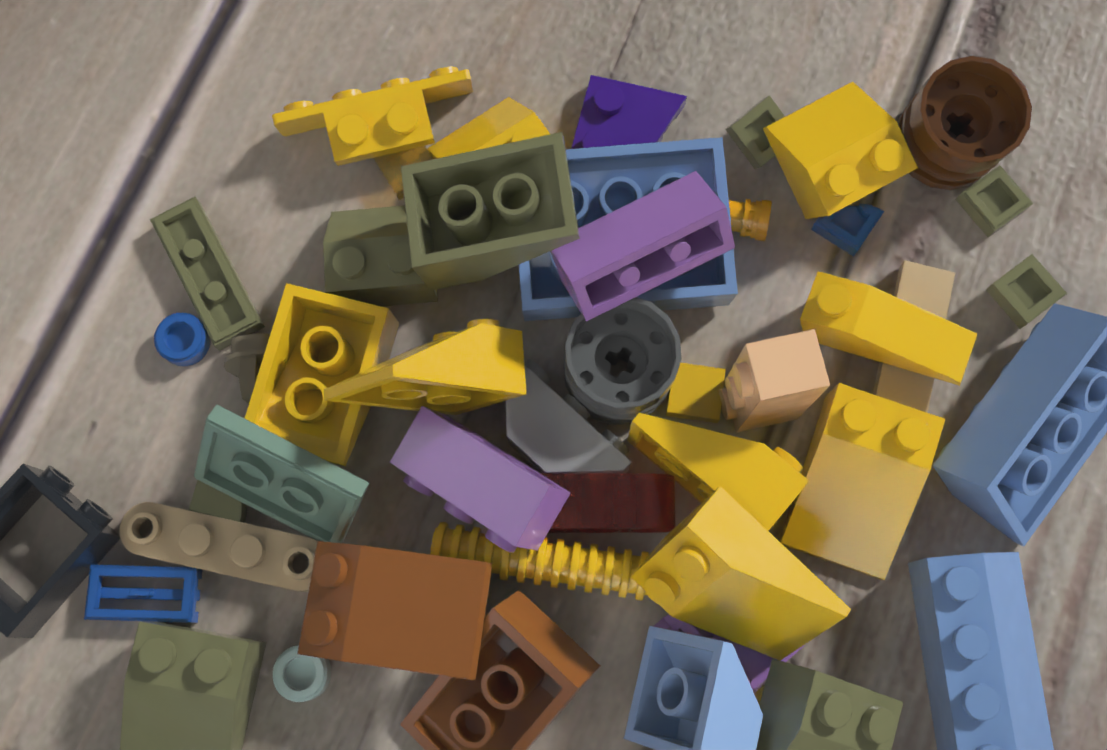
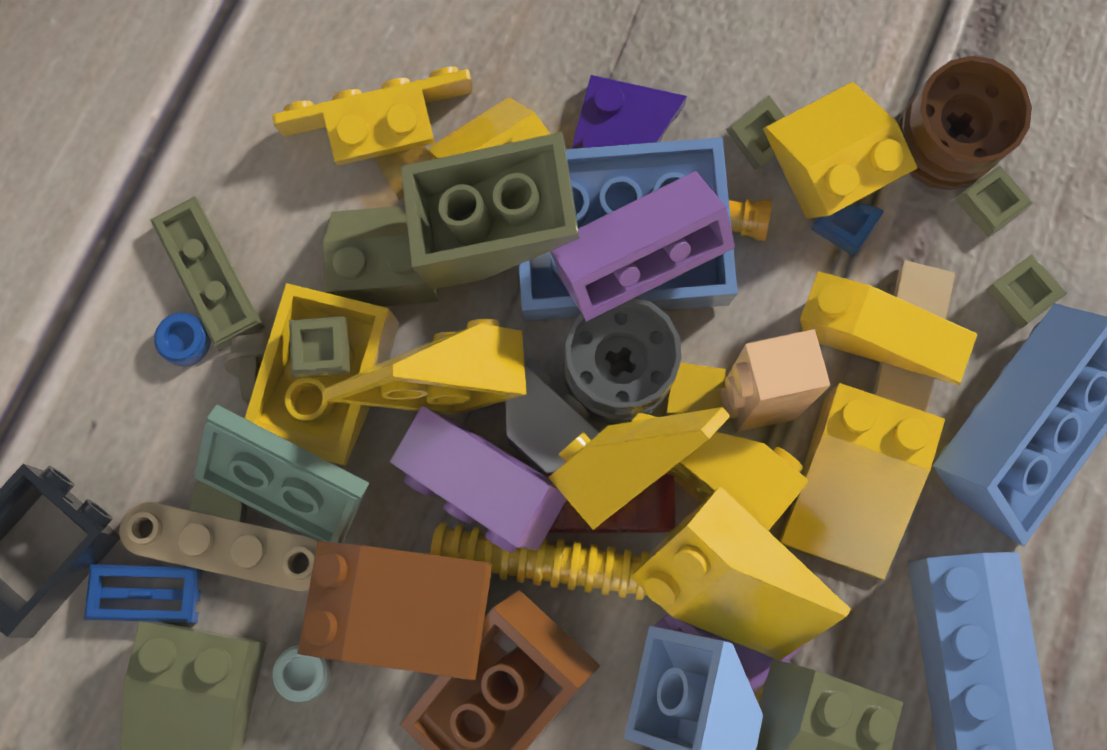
(319, 347): none -> olive tile
(627, 459): none -> yellow slope

